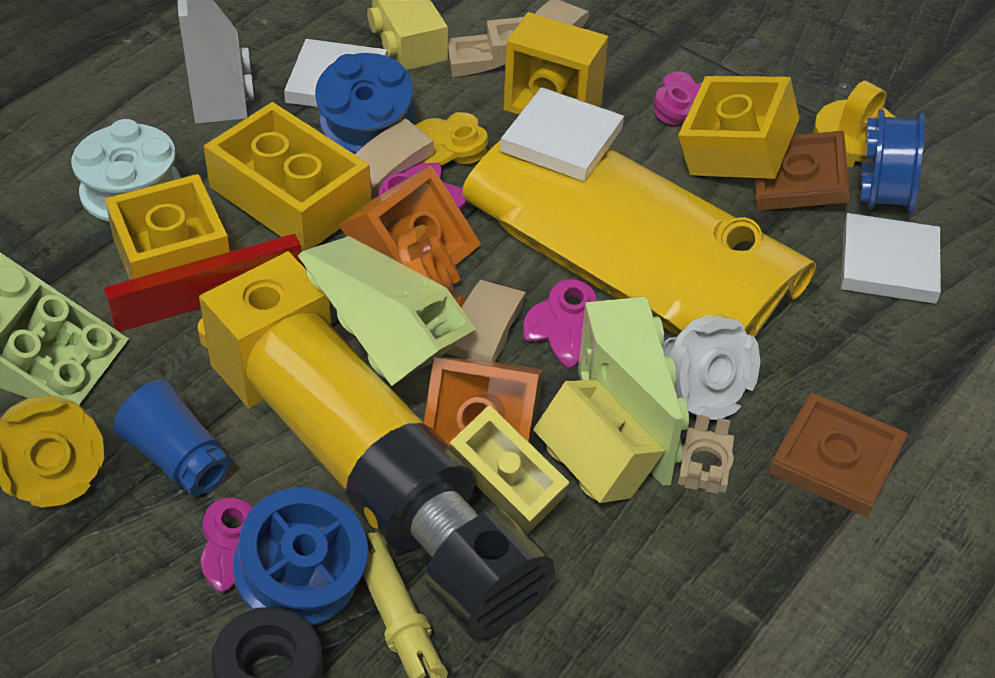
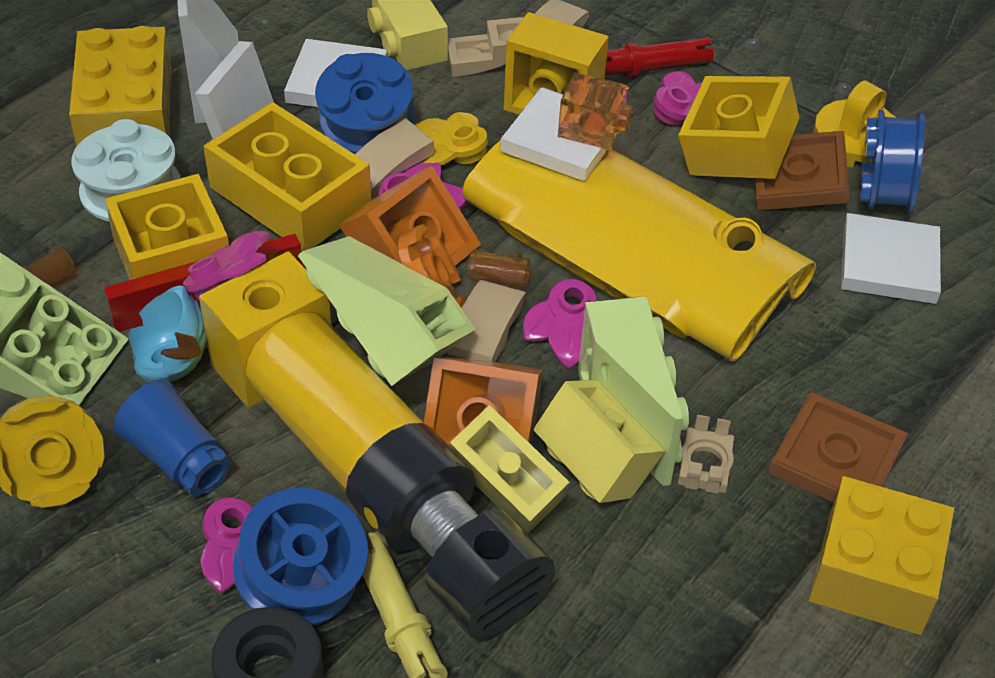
(52, 267): none -> clear orange pin
(120, 78): none -> yellow brick
(170, 337): none -> medium azure hair
(226, 263): none -> dark pink plate
(233, 90): none -> white tile
(499, 268): none -> clear orange pin
(594, 111): none -> clear orange brick
(634, 58): none -> red pin
(713, 365): white tile -> none
(882, 555): none -> yellow brick

